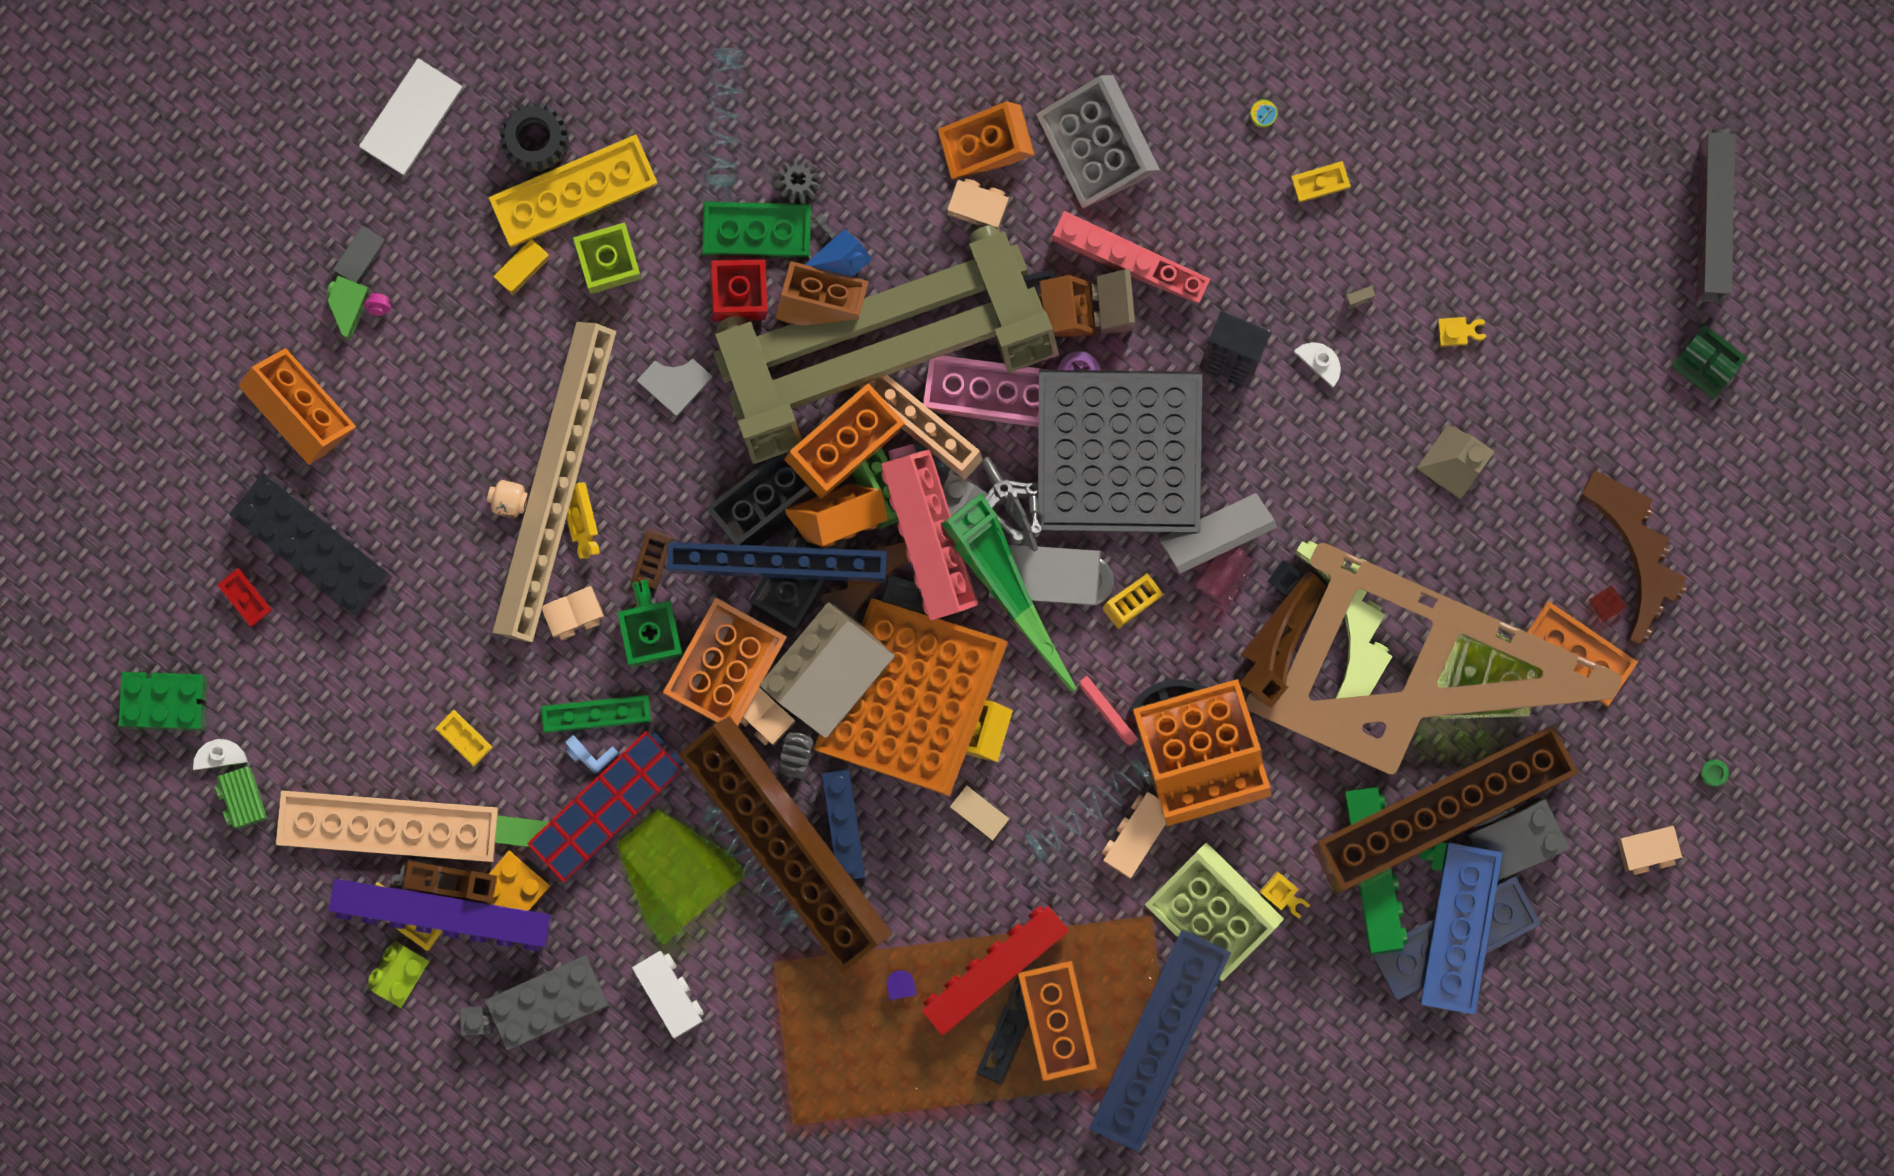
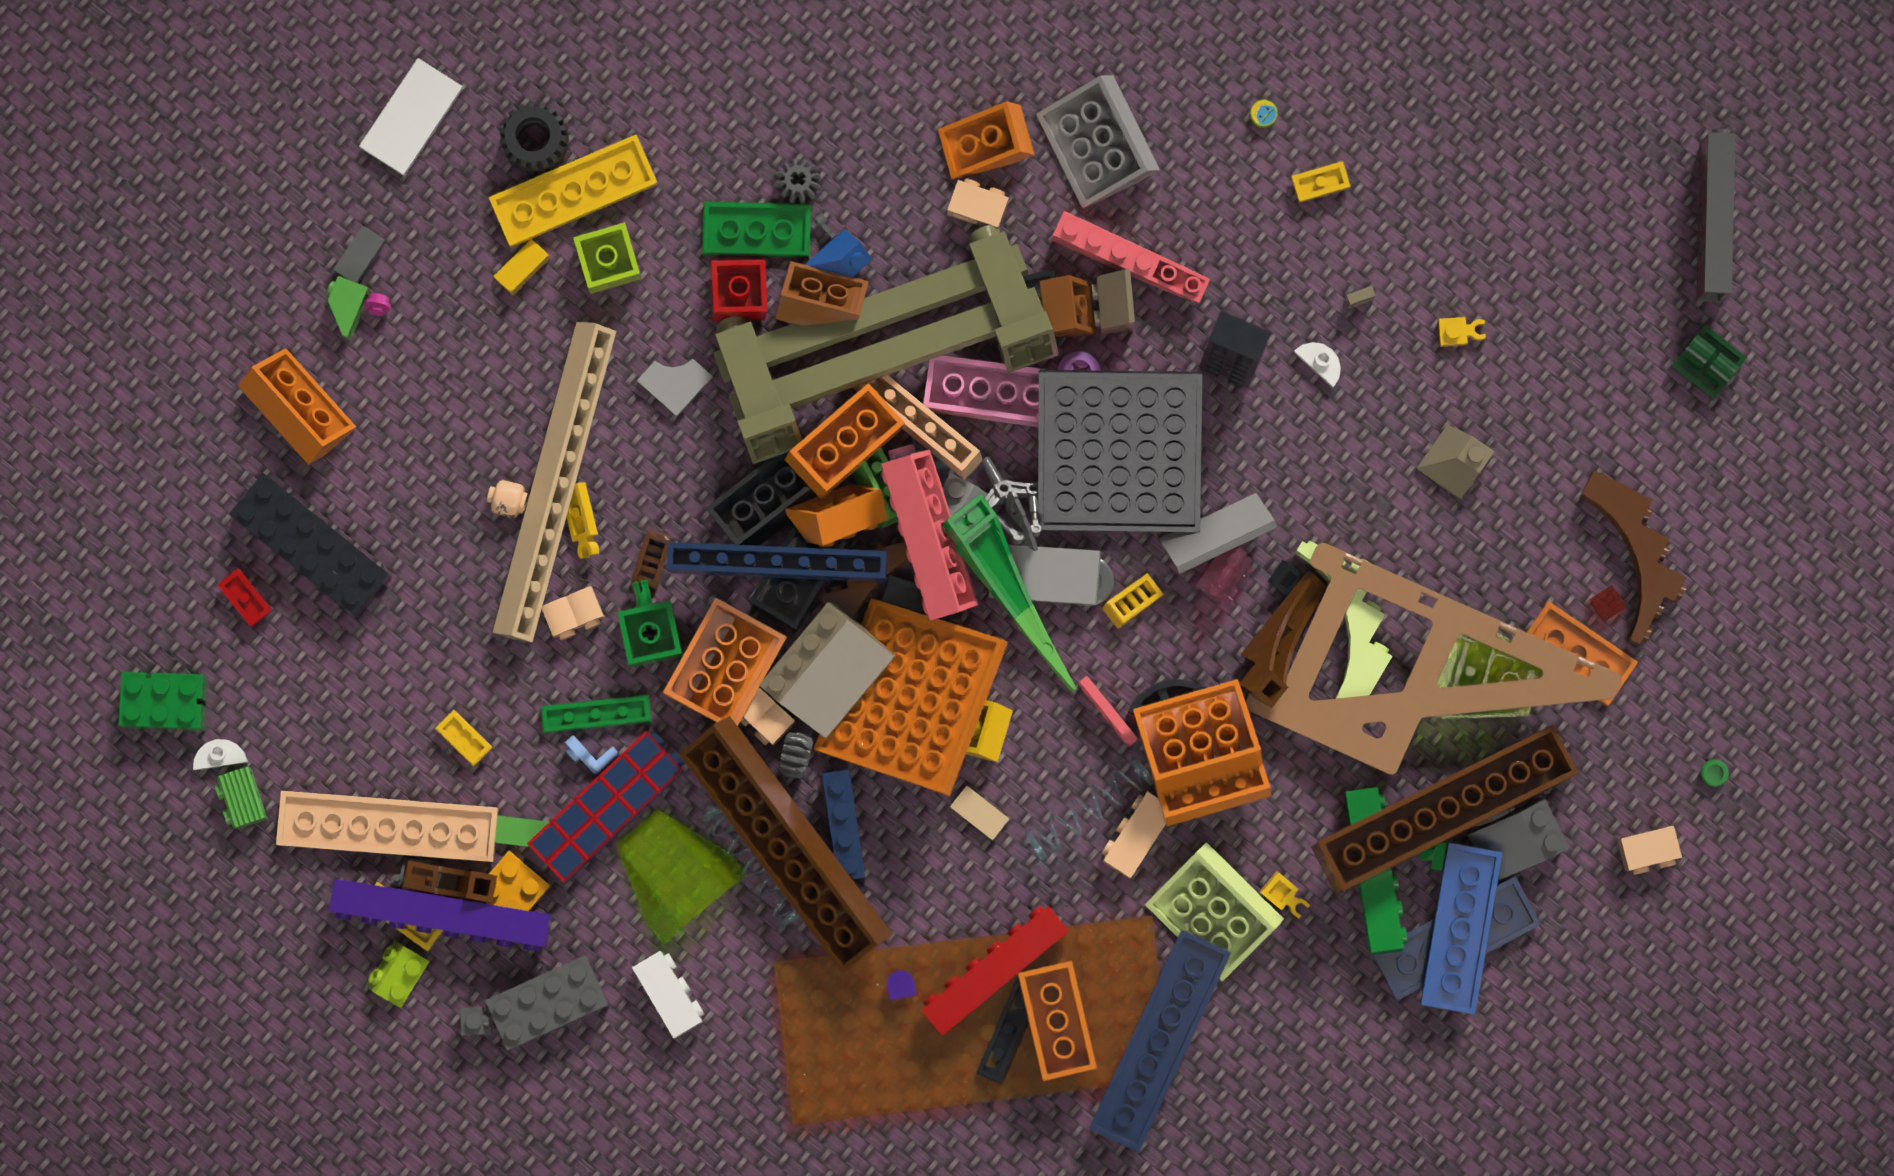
(711, 179): clear light blue piece -> none

